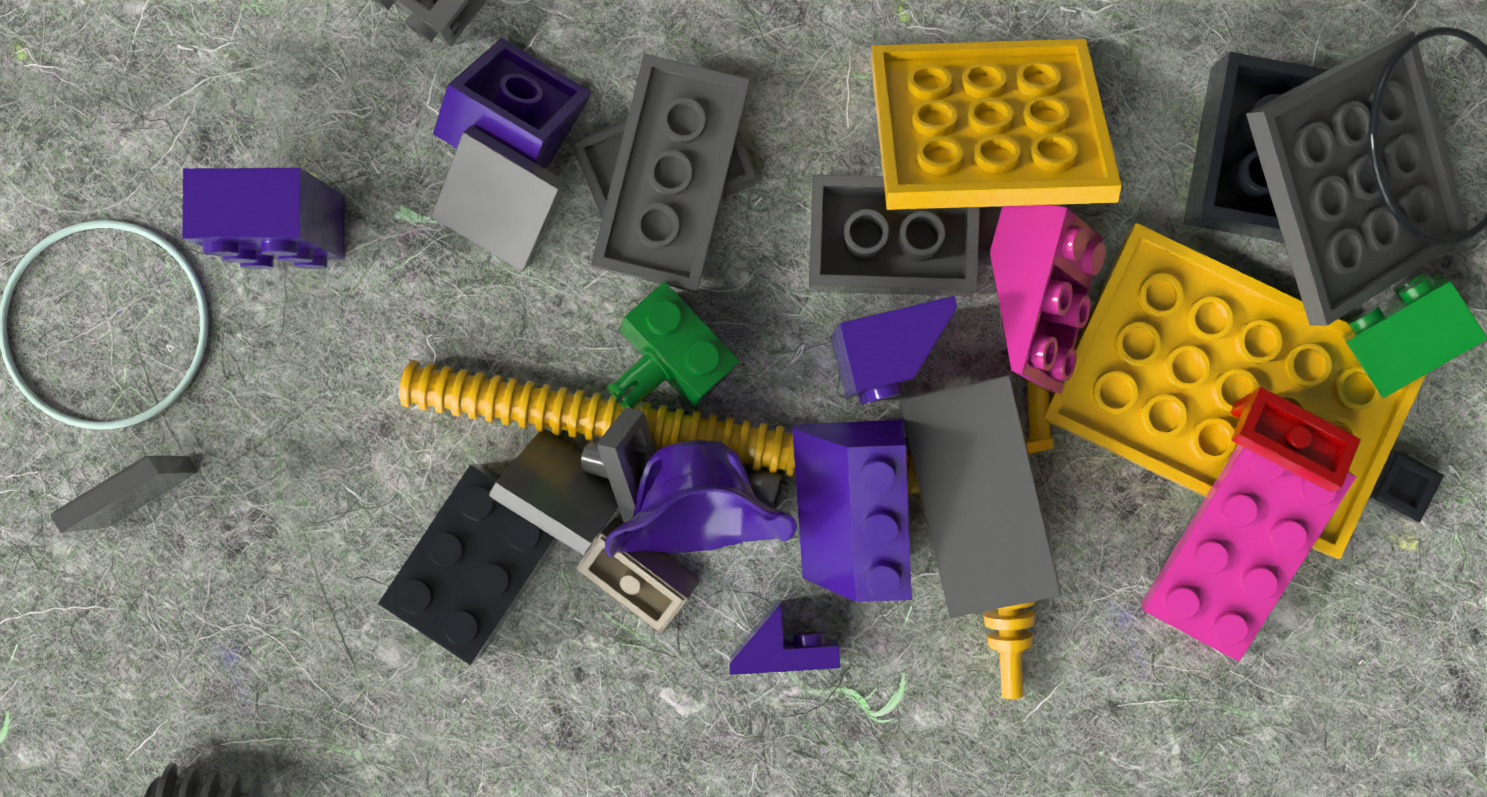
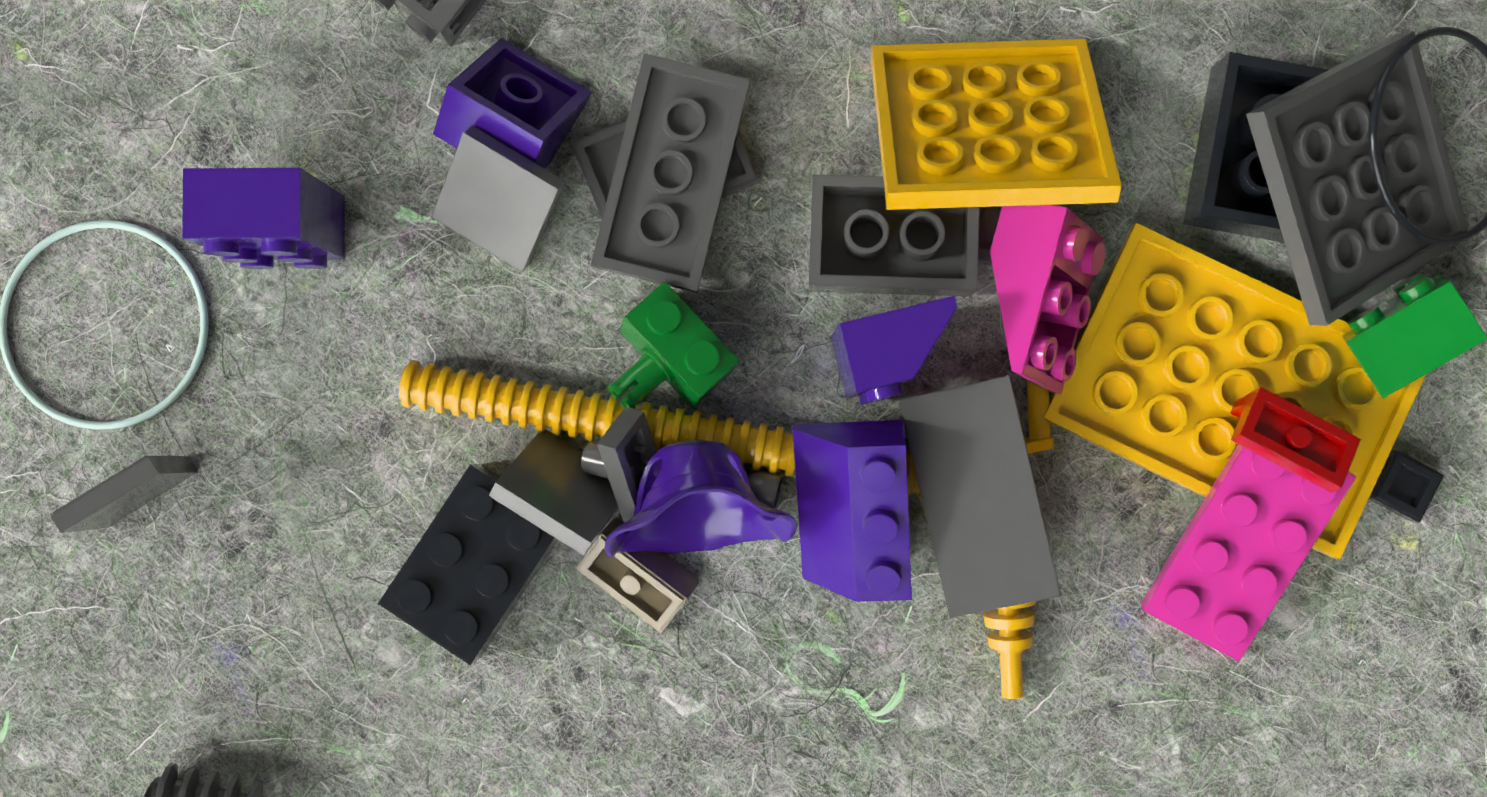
(766, 653): dark purple slope -> none

